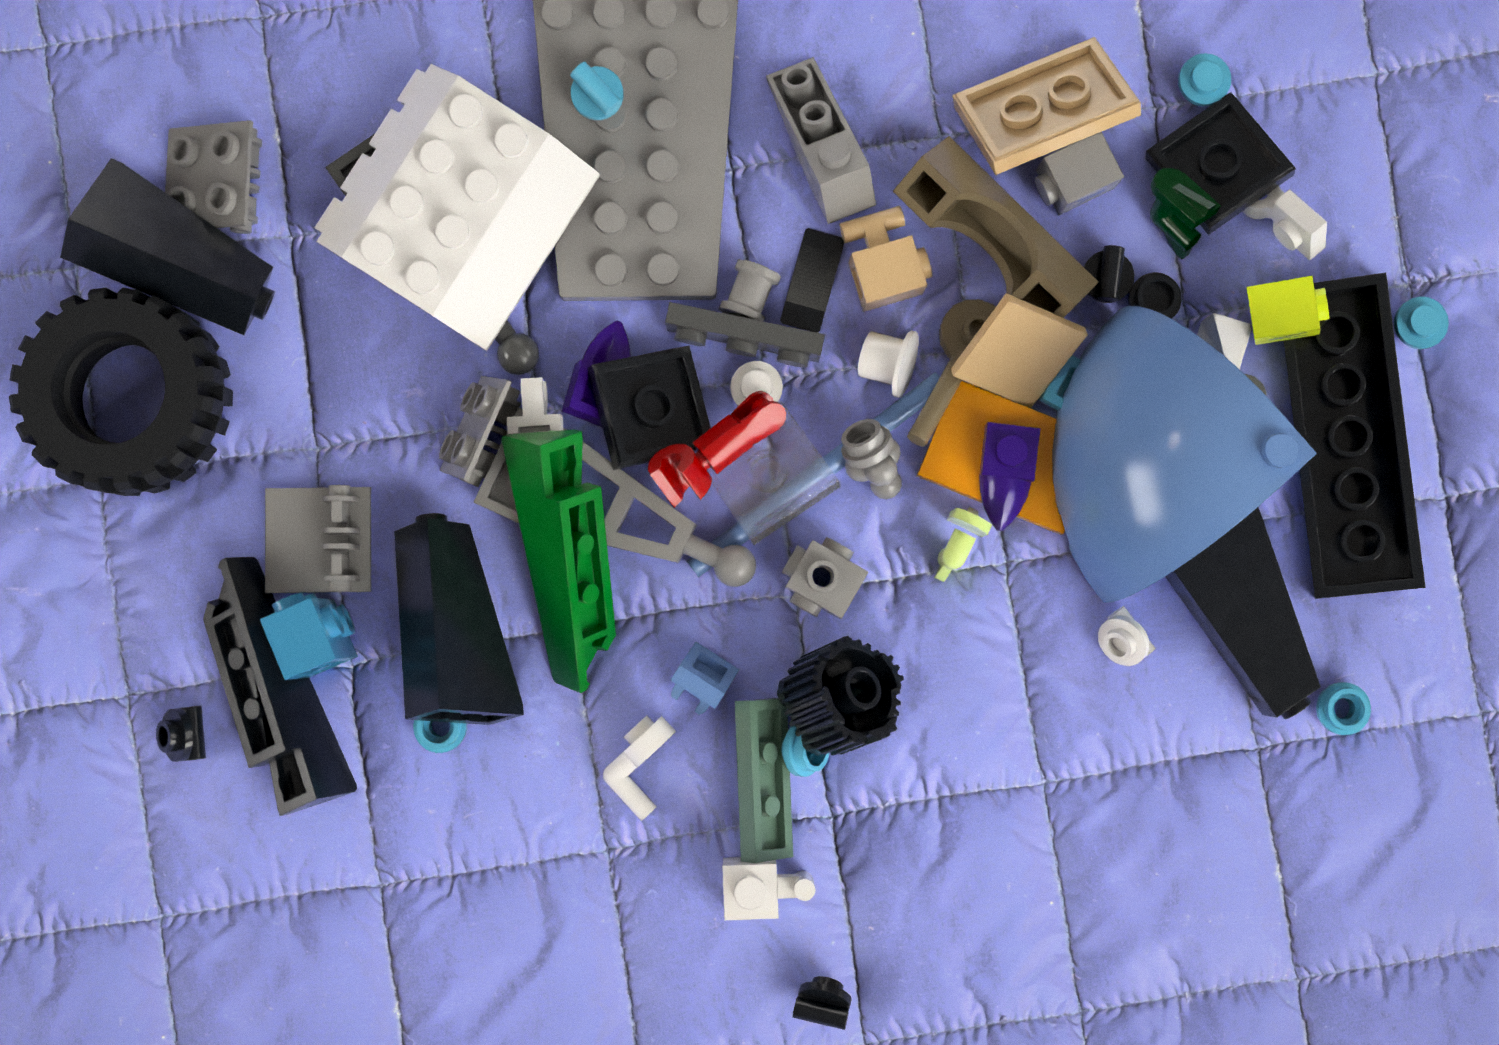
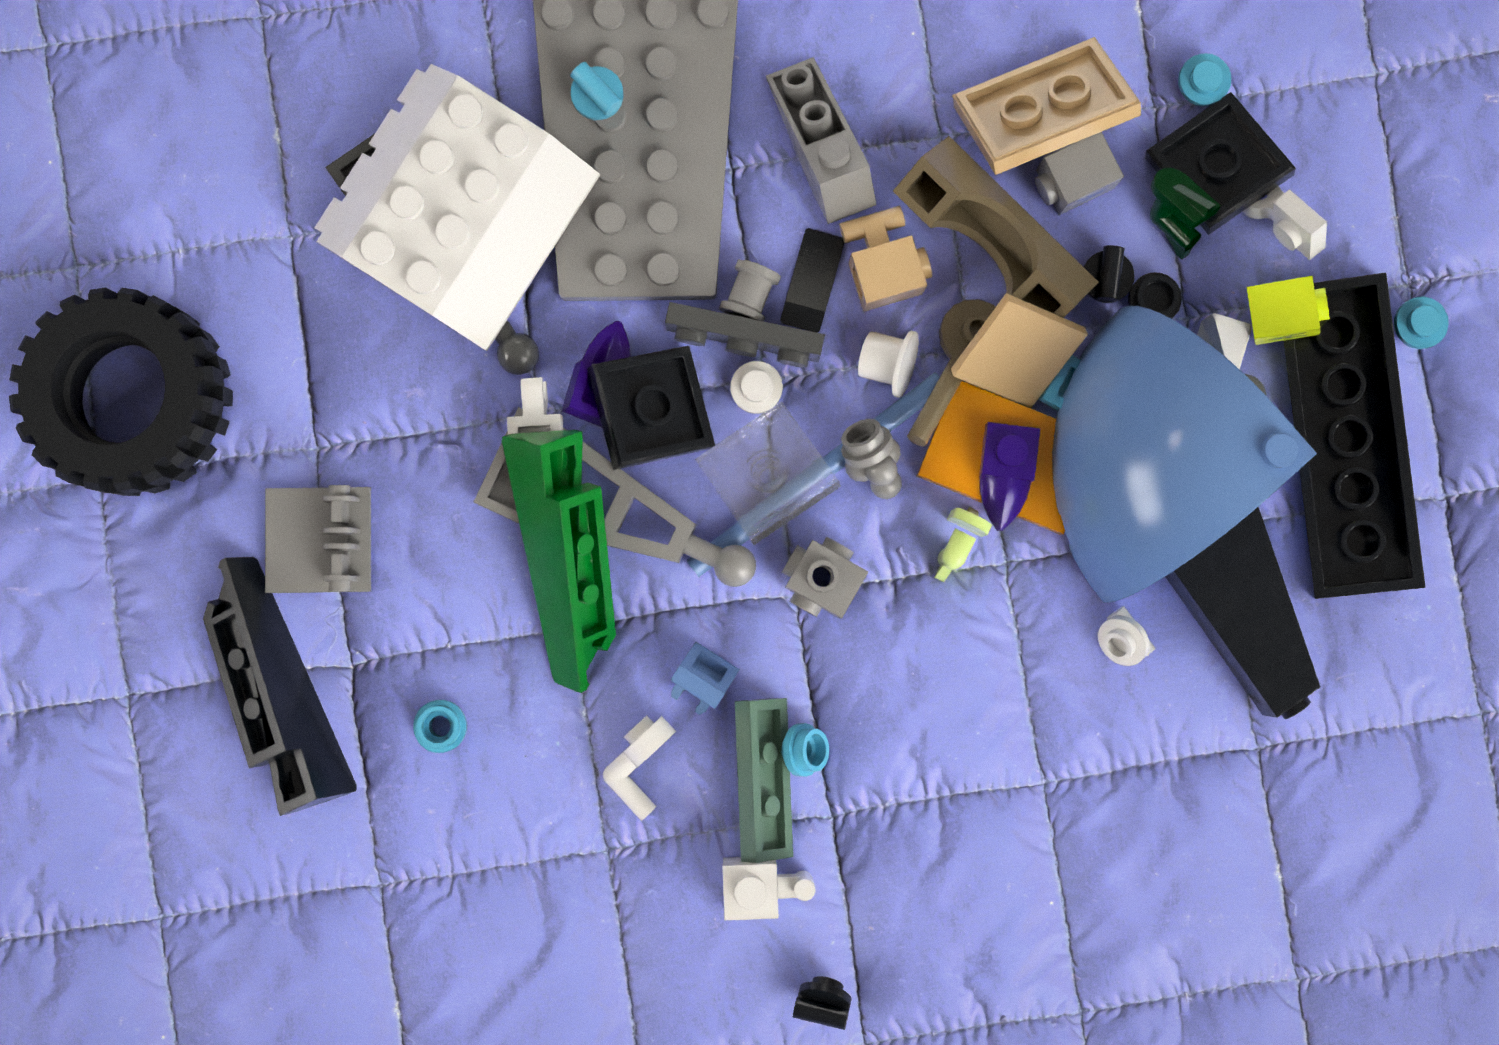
(165, 250): black slope -> none
(182, 734): black plate -> none
(212, 172): light grey hinge -> none
(309, 635): dark azure brick -> none
(449, 628): black slope -> none
(483, 405): light grey hinge -> none
(680, 467): red piece -> none
(841, 696): black brick -> none
(1358, 712): medium azure plate -> none

